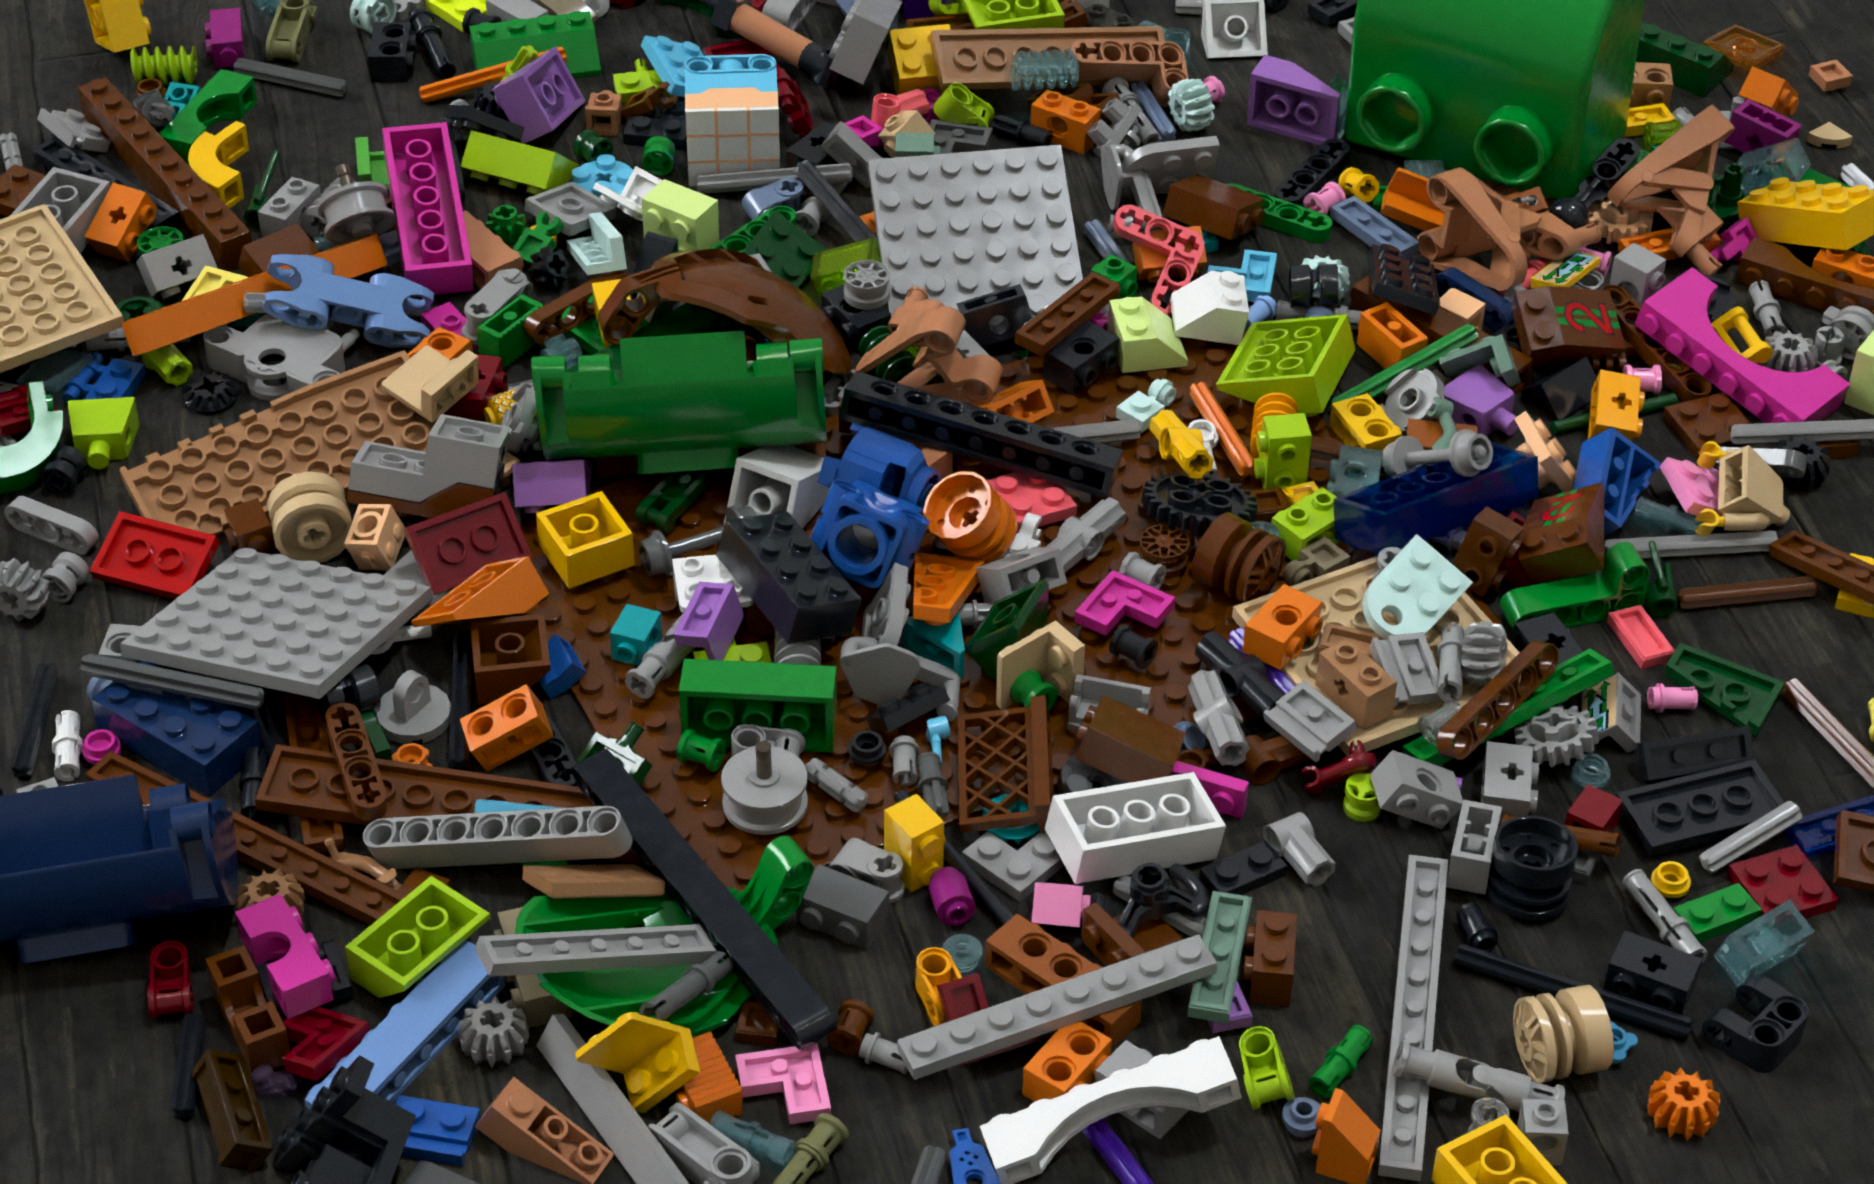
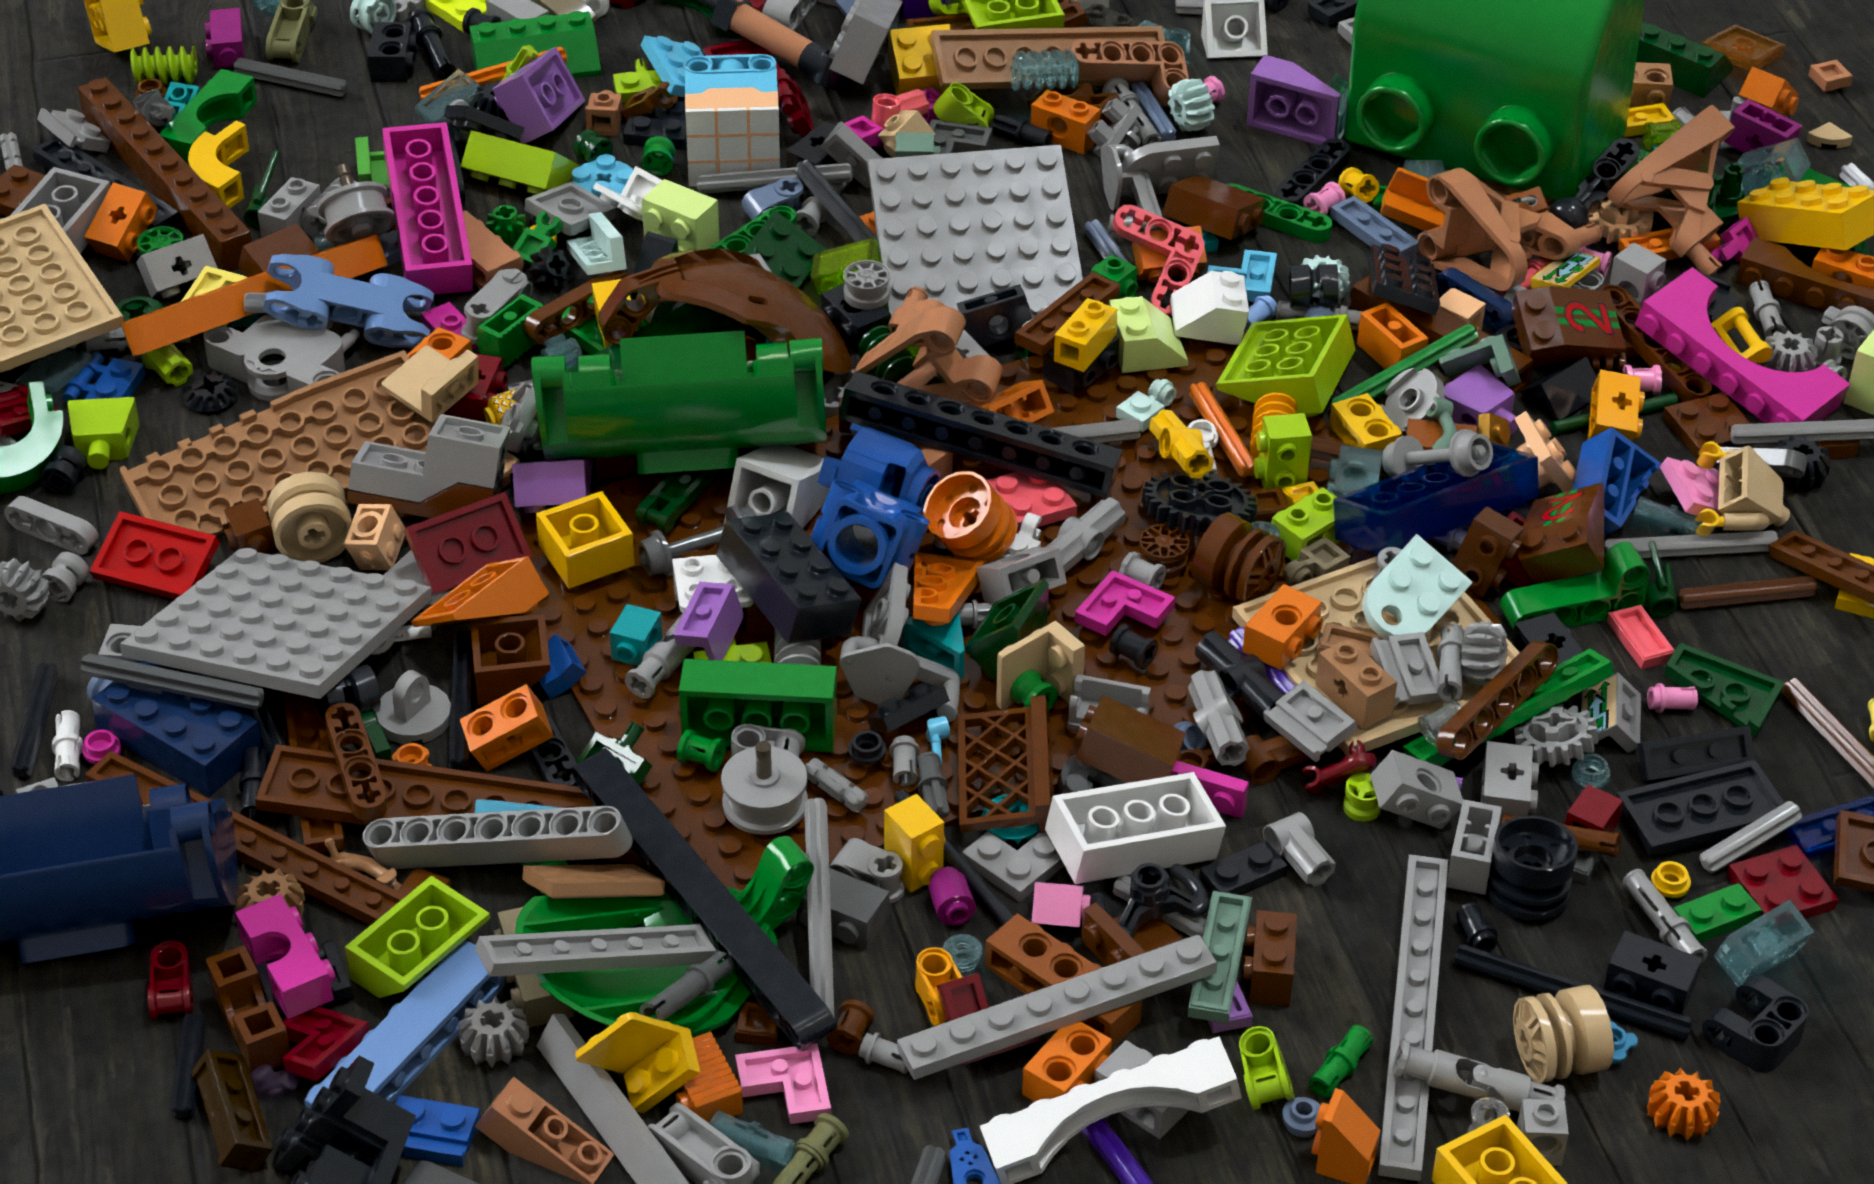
(453, 88): none -> clear light blue tile
(819, 901): none -> light grey axle
(1085, 334): none -> yellow brick
(1495, 428): none -> pearl gold plate

